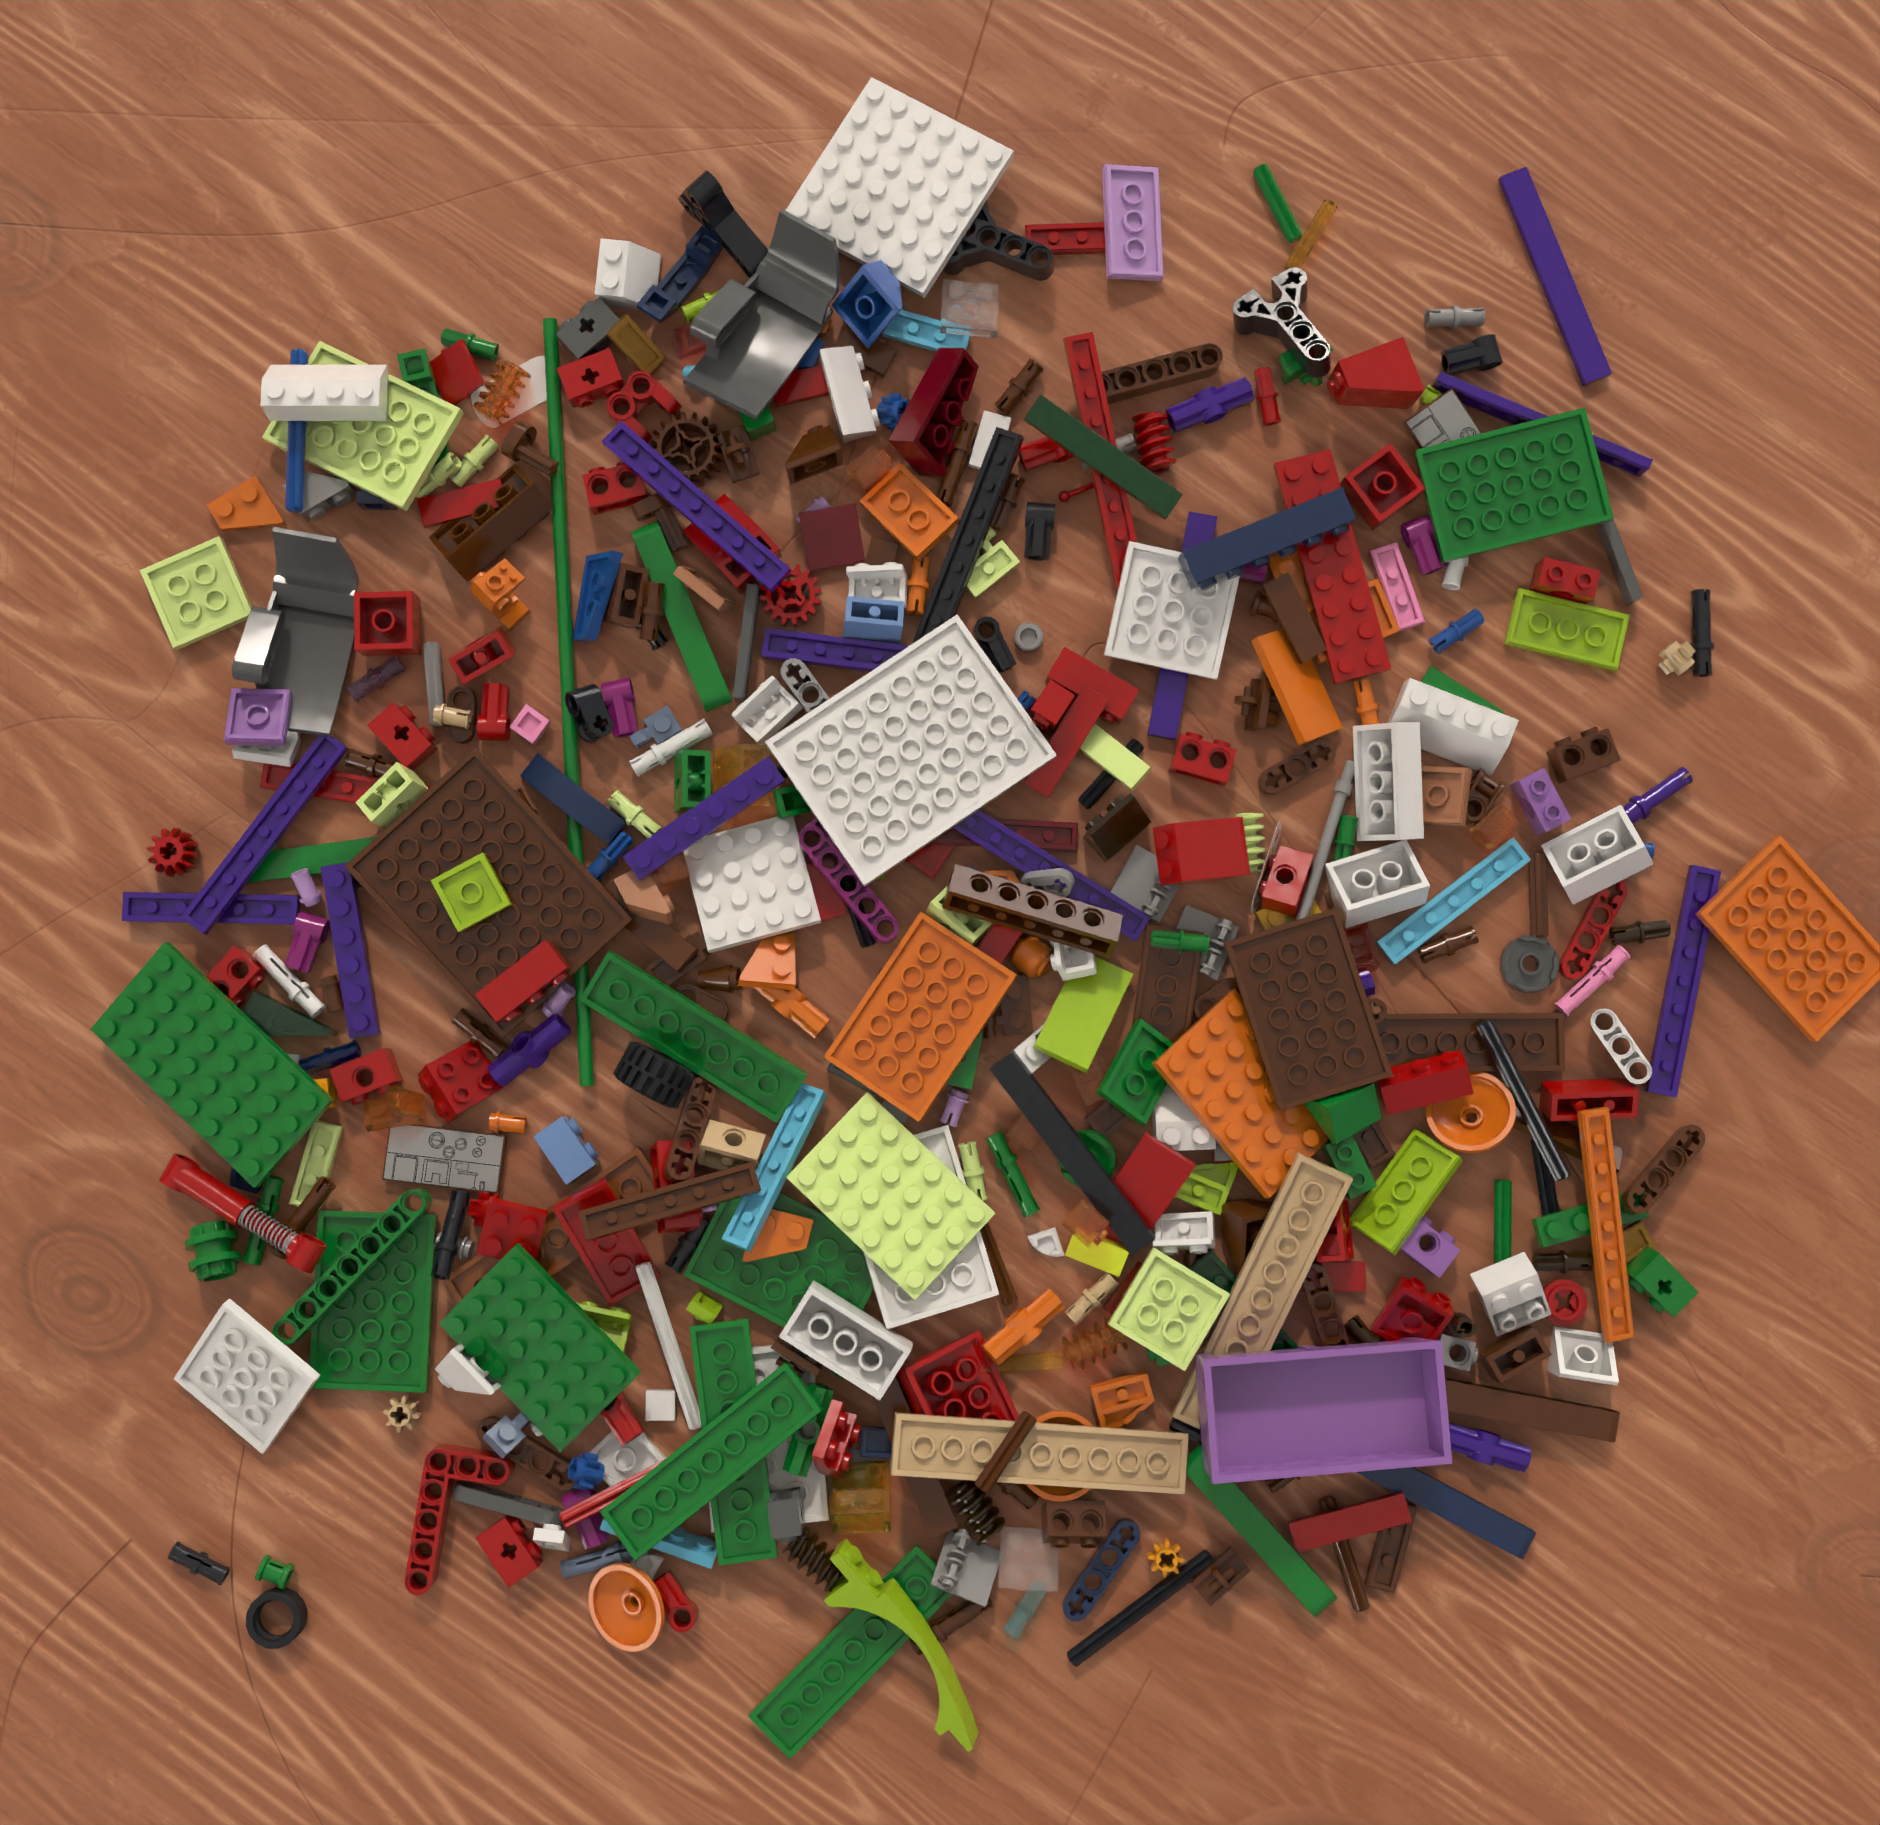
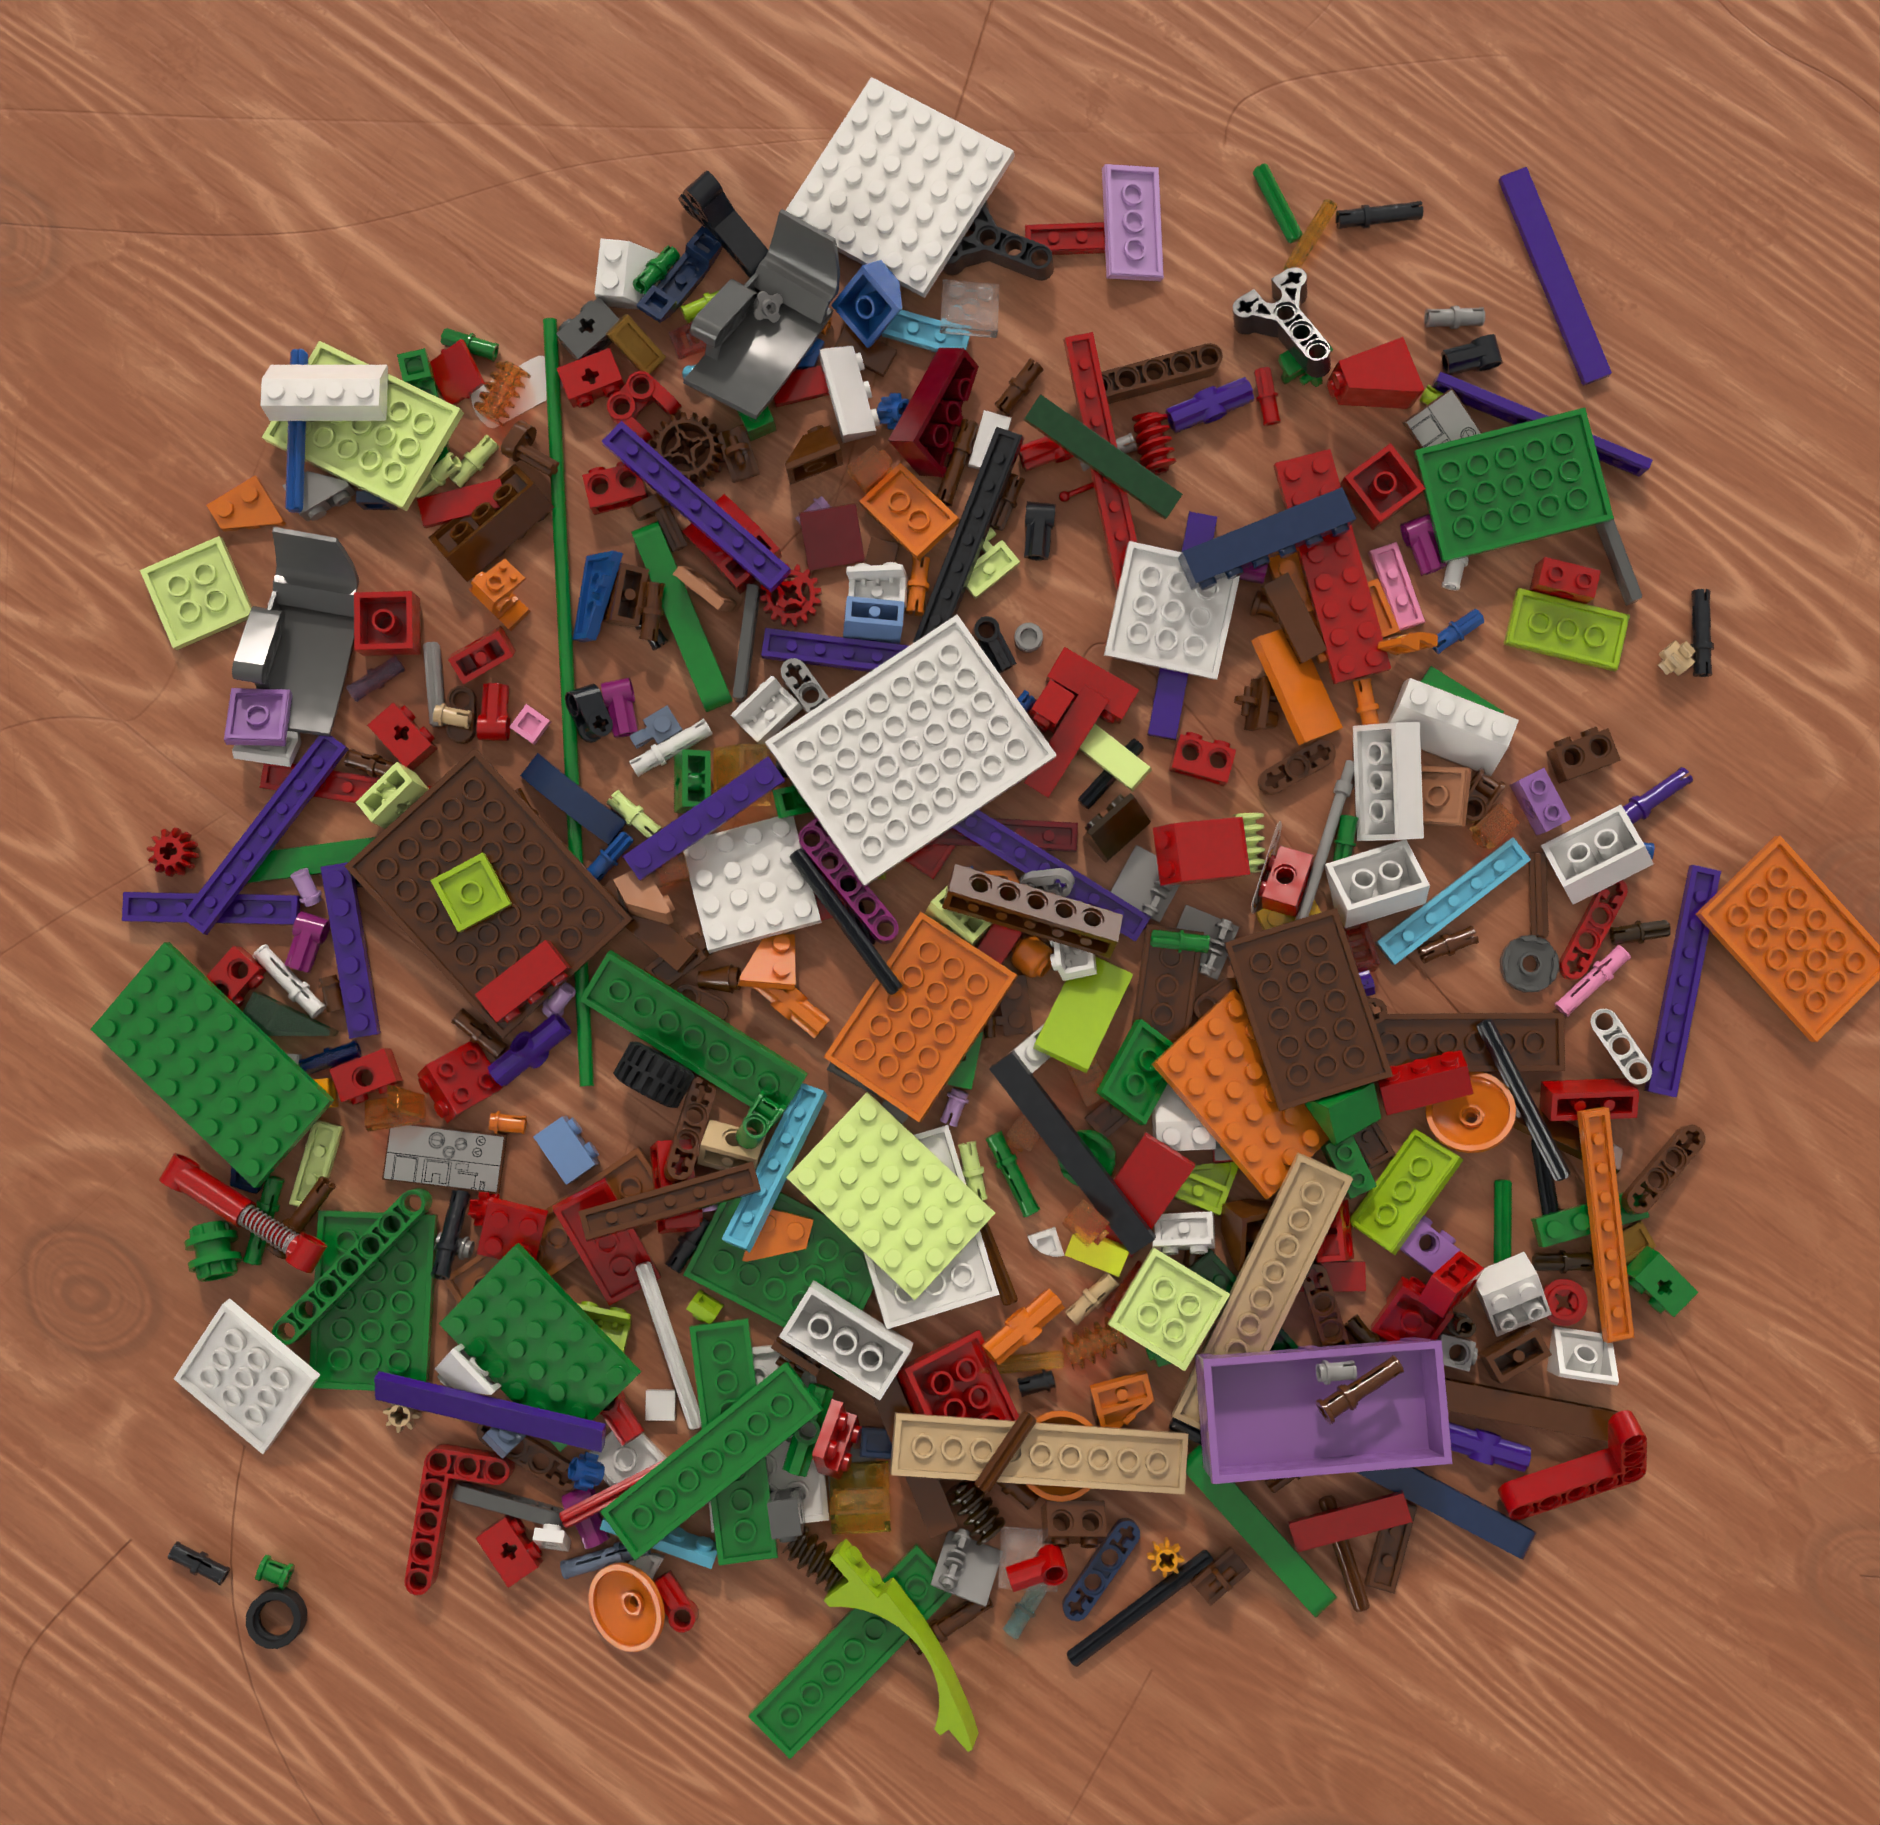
(490, 1411): none -> dark purple tile
(656, 269): none -> green pin
(761, 303): none -> light grey plate
(761, 1118): none -> green piece
(845, 921): none -> black axle
(1036, 1383): none -> black pin
(1046, 1567): none -> red piece
(1336, 1371): none -> light grey pin
(1348, 1395): none -> reddish brown pin
(1374, 215): none -> black pin
(1408, 643): none -> orange slope
(1451, 1284): none -> red brick
(1582, 1477): none -> red beam

